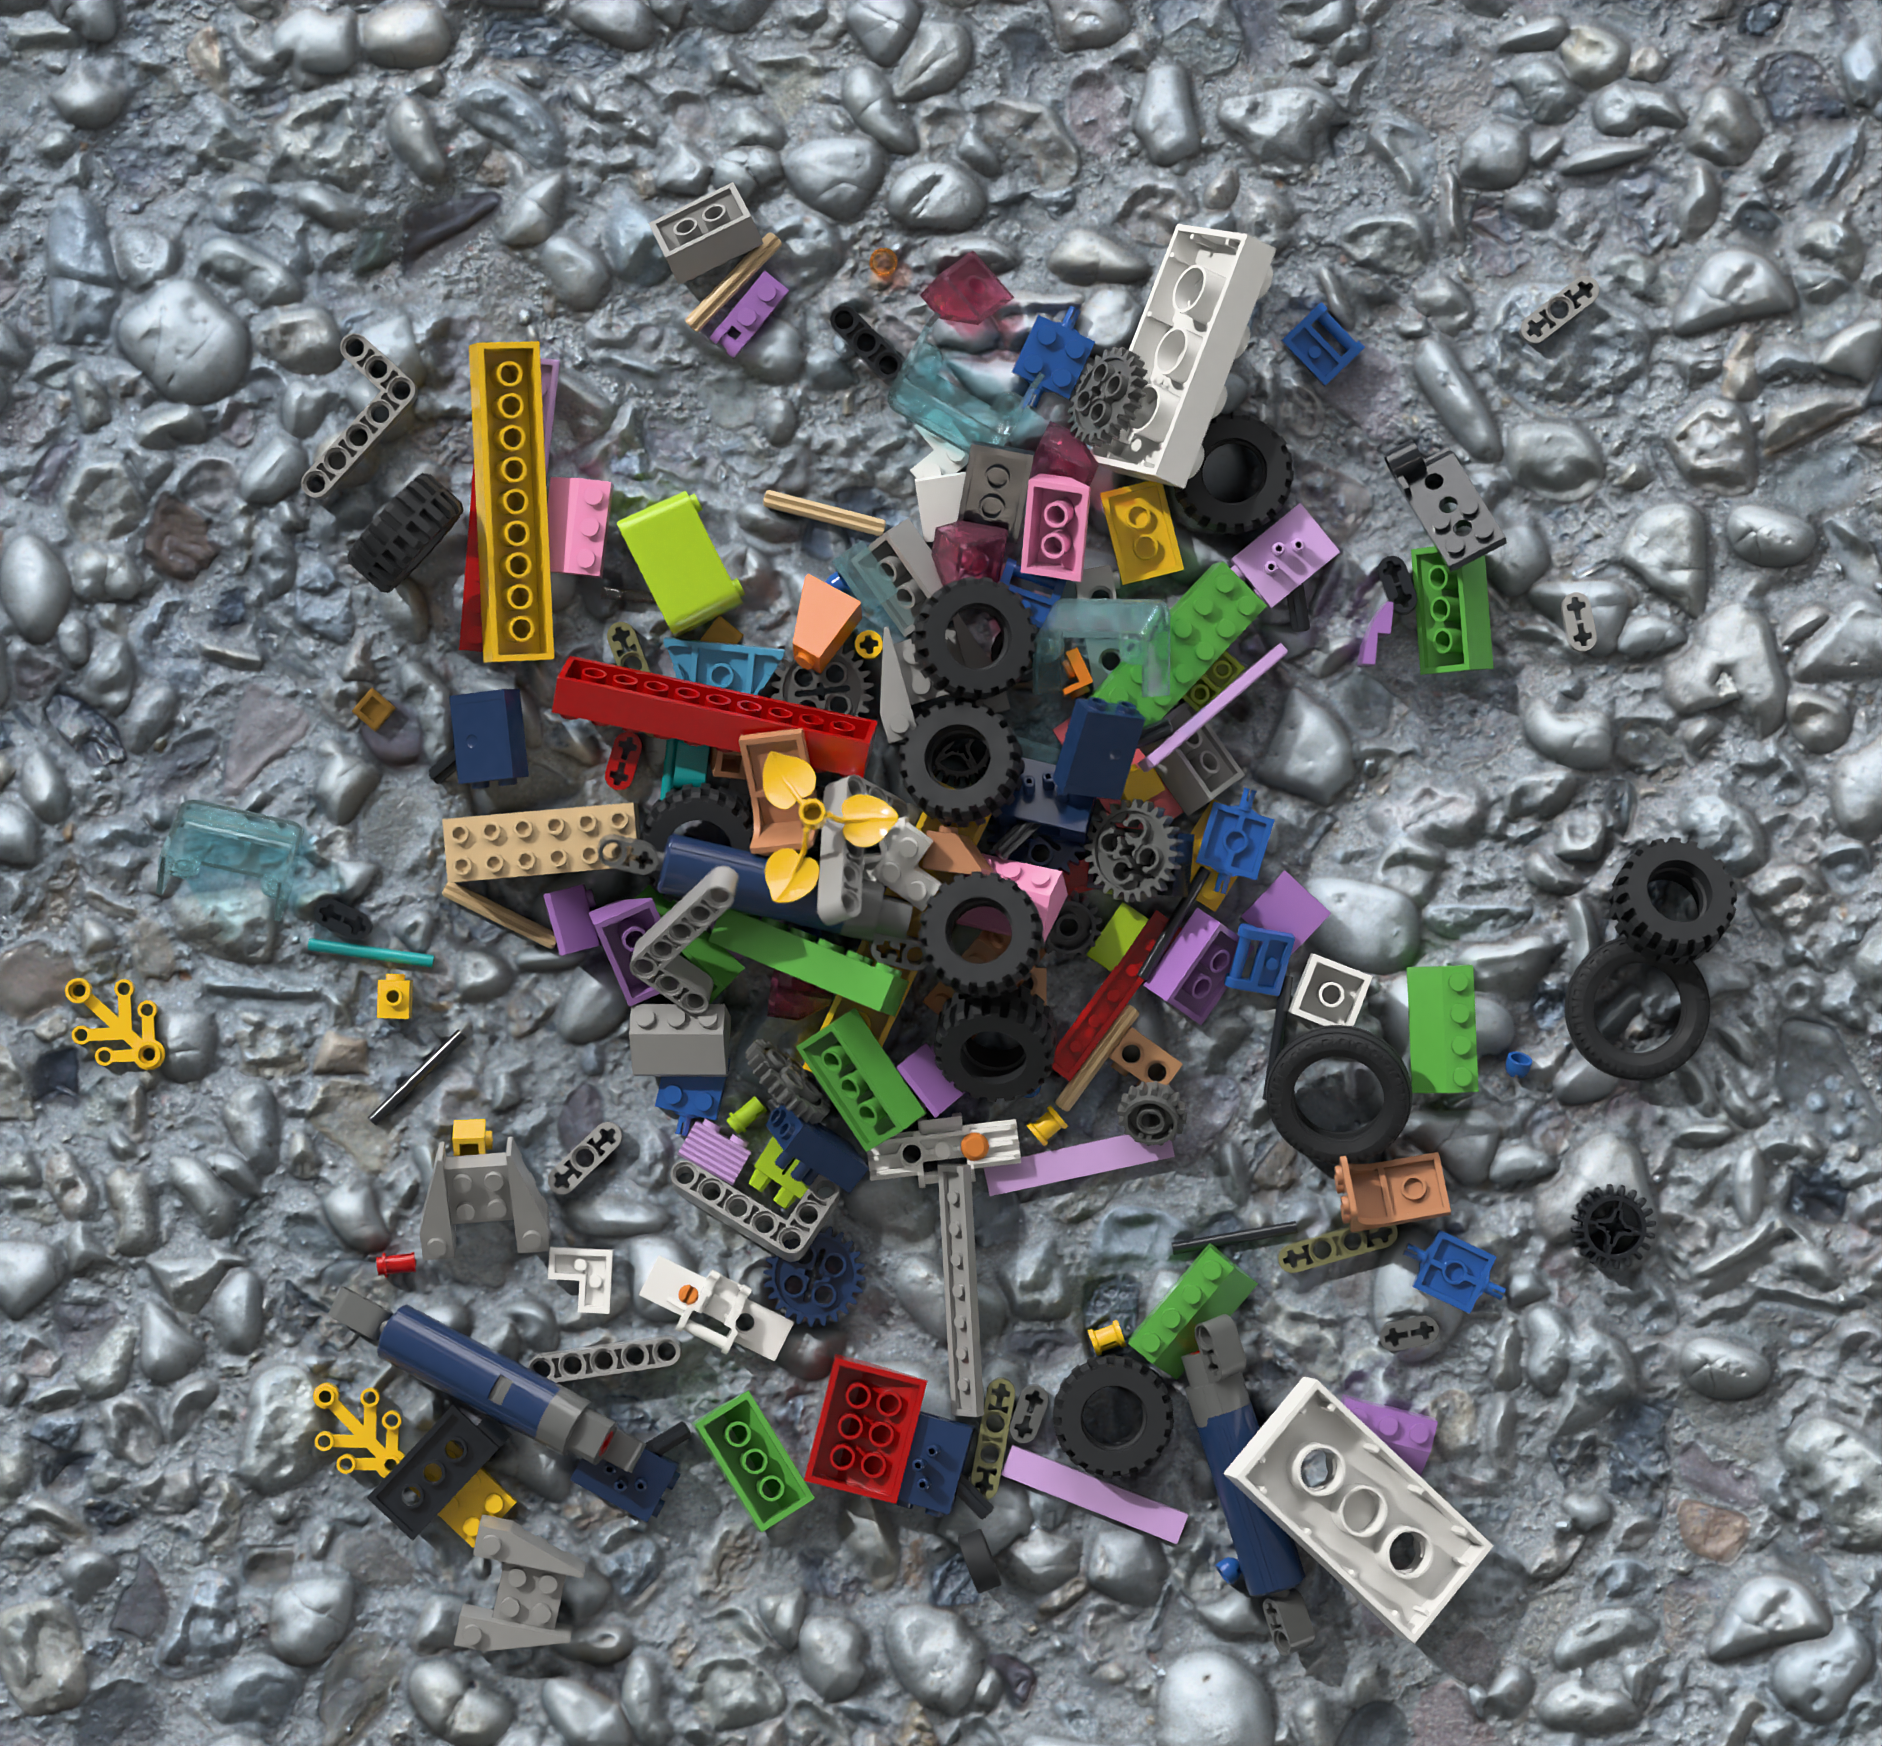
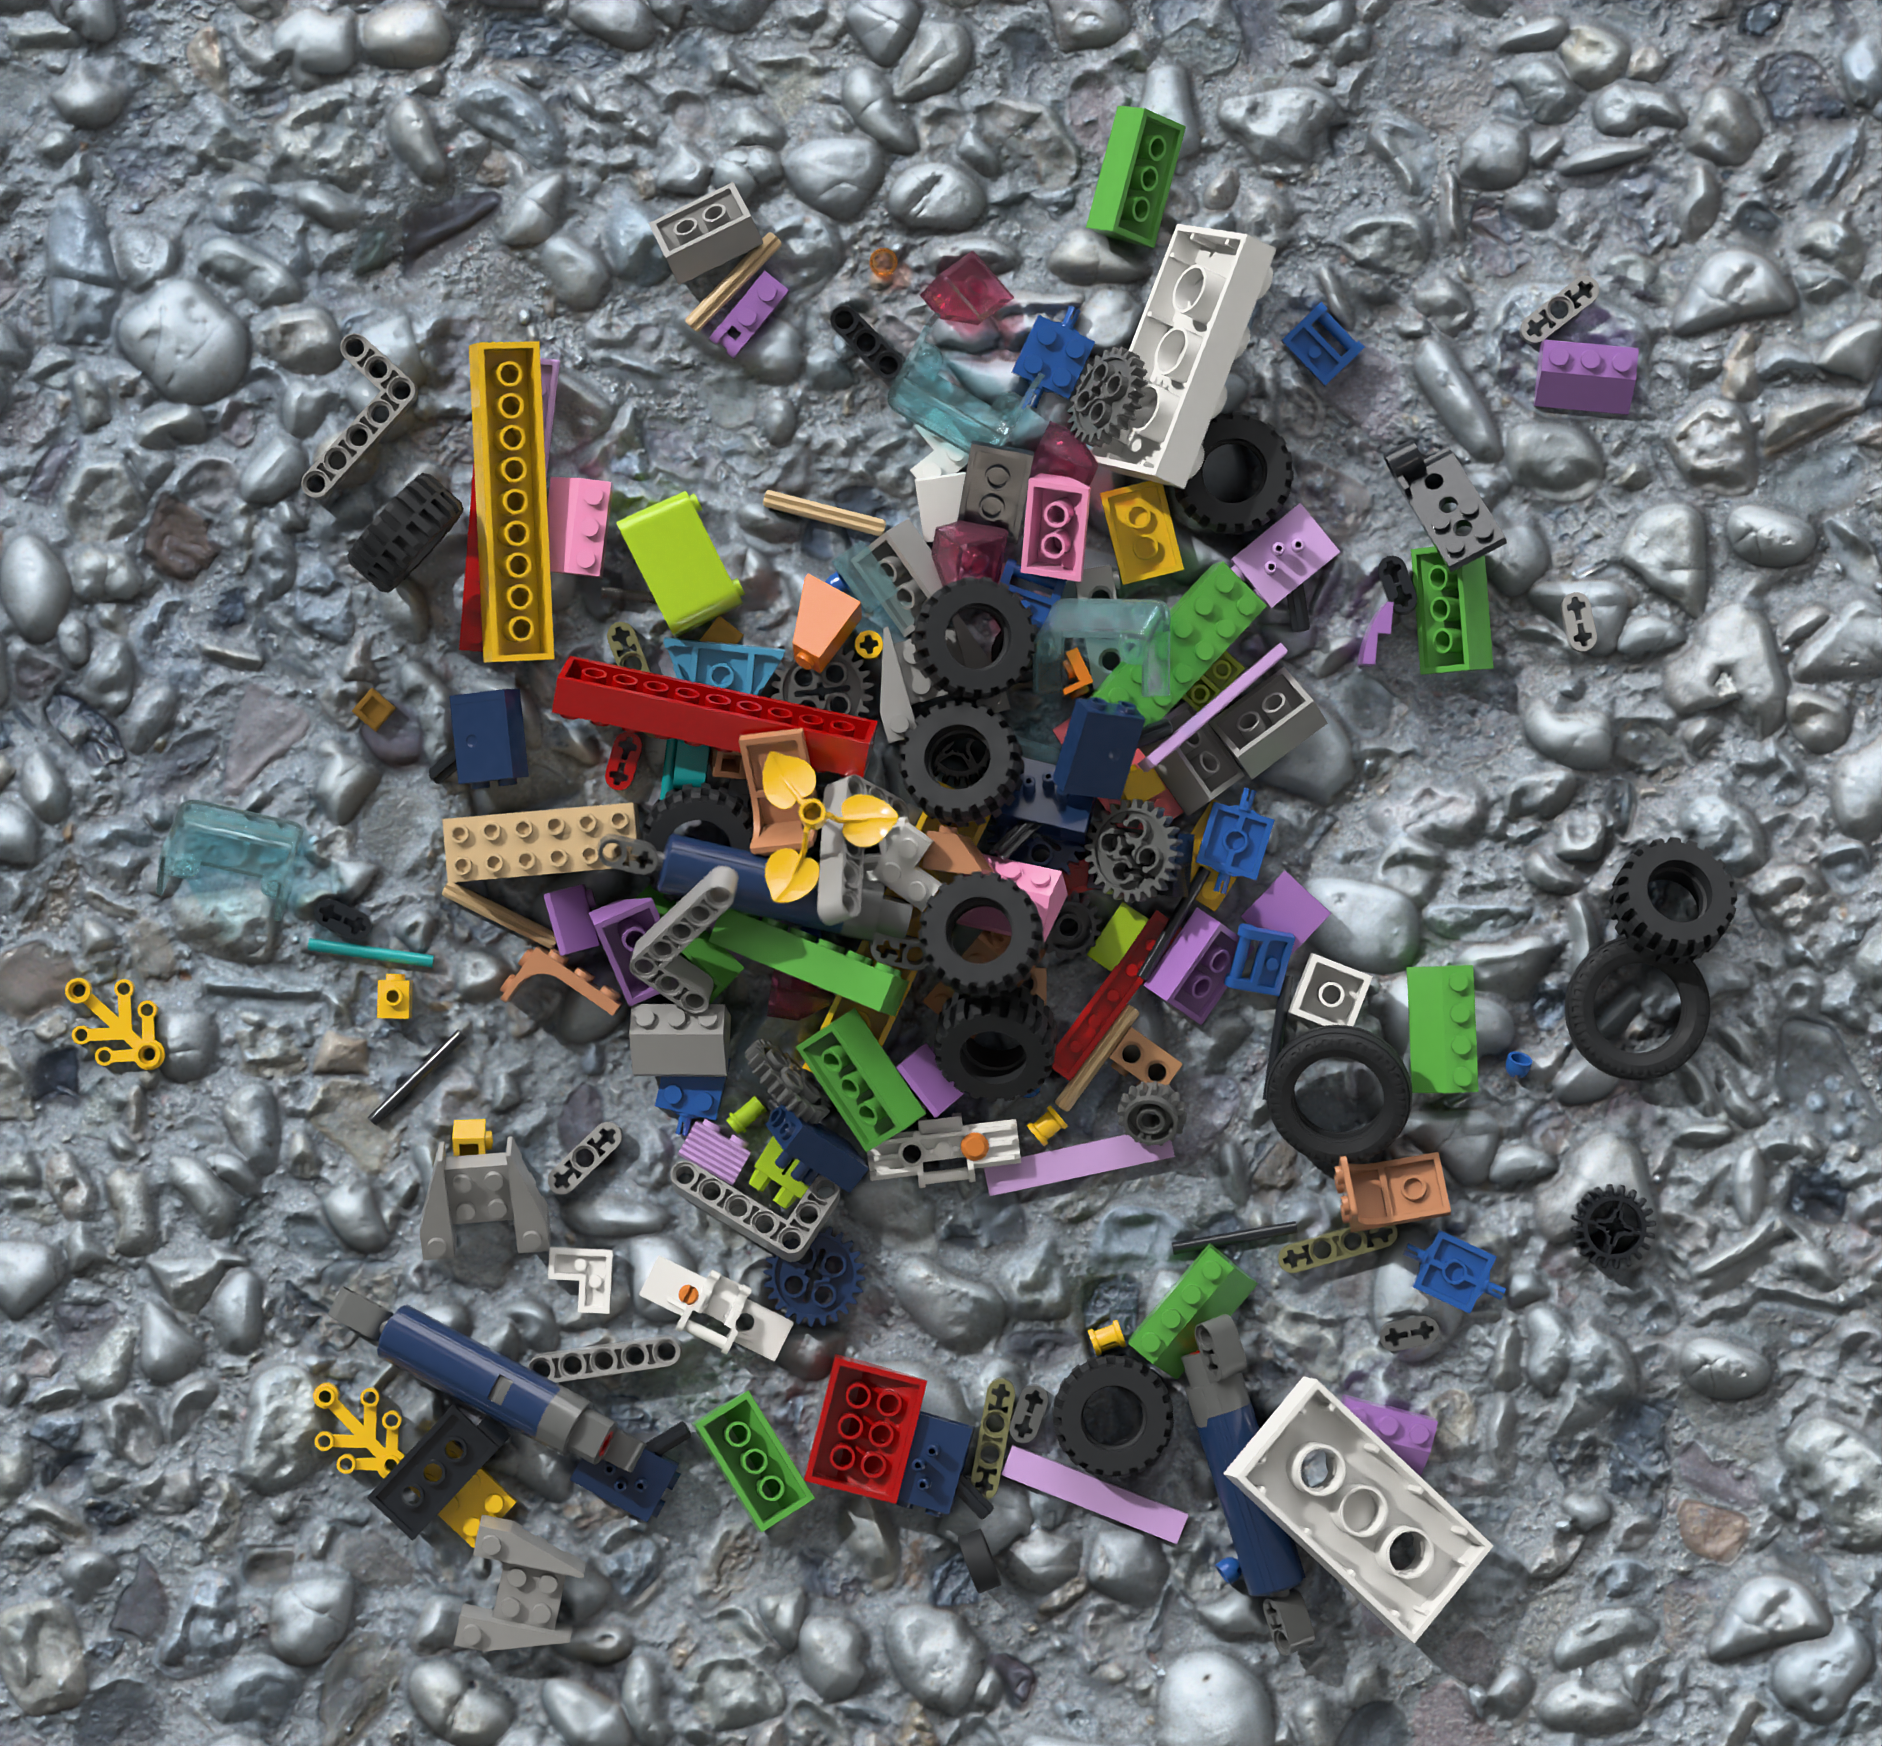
(396, 1264): red pin -> none
(545, 962): none -> nougat bracket
(961, 1290): light grey plate -> none
(1136, 176): none -> bright green slope
(1268, 722): none -> light grey slope
(1585, 377): none -> medium lavender slope

